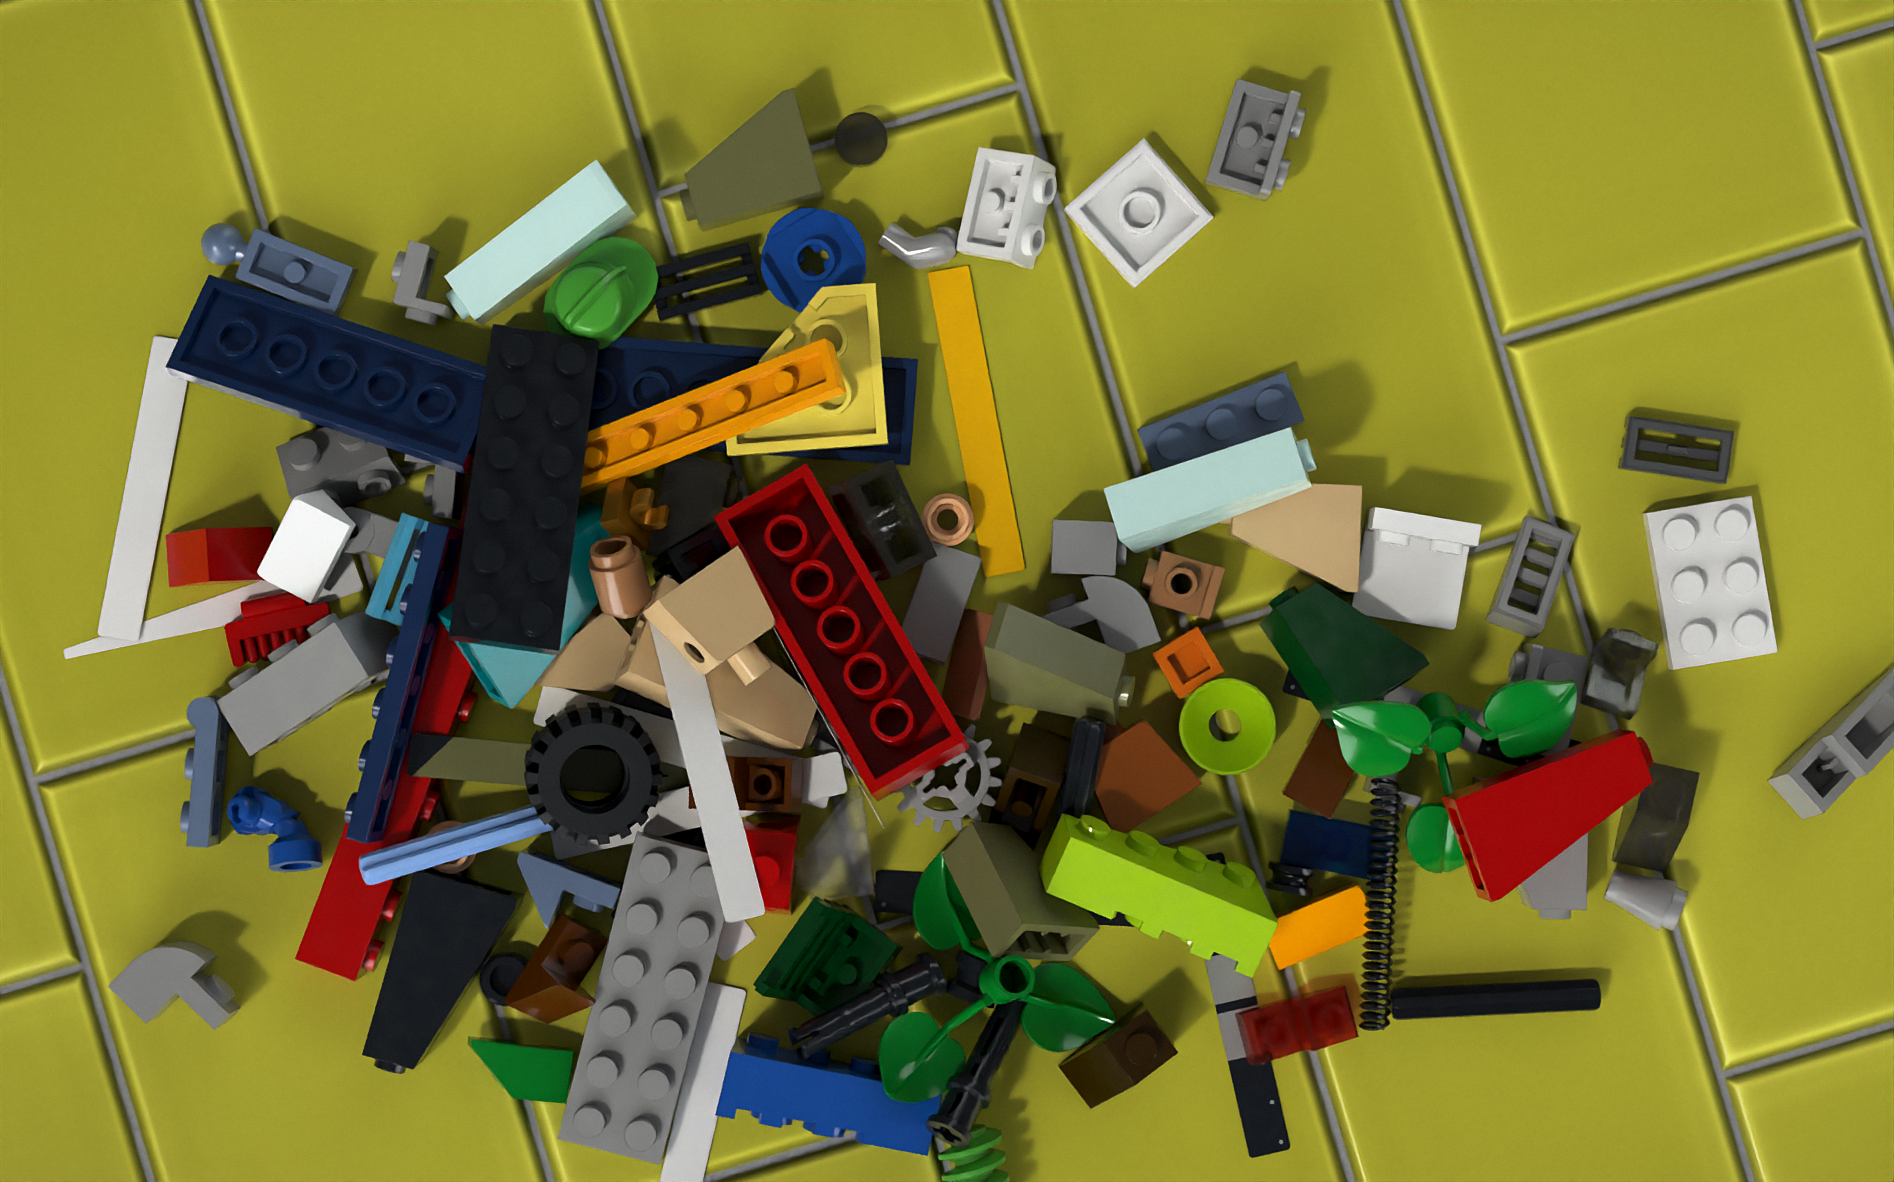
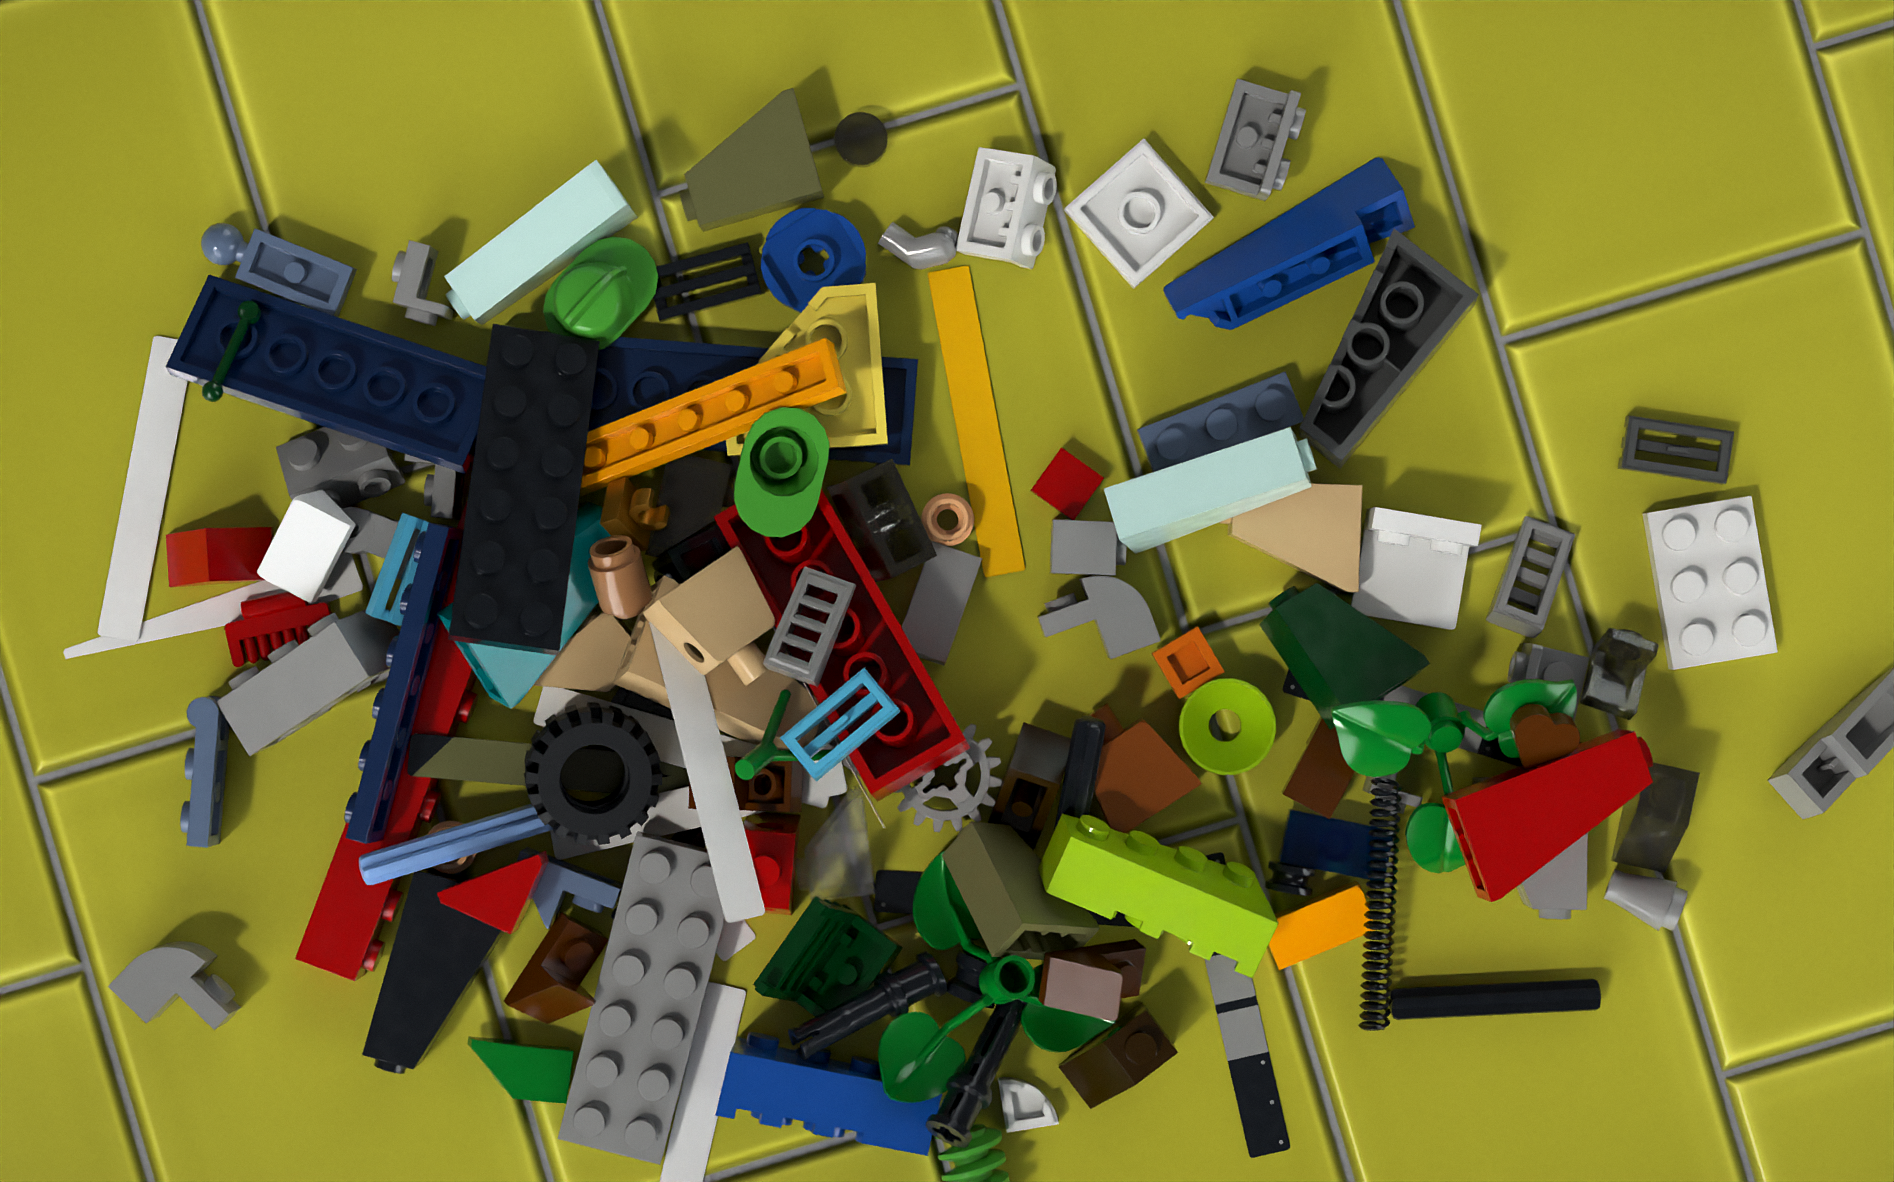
(249, 314): none -> dark green hinge
(259, 813): blue arm -> none
(499, 895): none -> red slope
(500, 975): black tile -> none
(767, 751): none -> green plant
(781, 472): none -> bright green piece
(811, 671): none -> light grey slope
(854, 740): none -> medium azure tile
(967, 669): nougat slope -> none
(1025, 1105): none -> white tile
(1054, 668): olive slope -> none
(1067, 484): none -> red tile
(1092, 978): none -> slope
(1203, 590): medium nougat brick -> none
(1296, 251): none -> blue wedge
(1296, 1024): clear red slope -> none
(1391, 337): none -> dark grey wedge
(1542, 735): none -> reddish brown tile

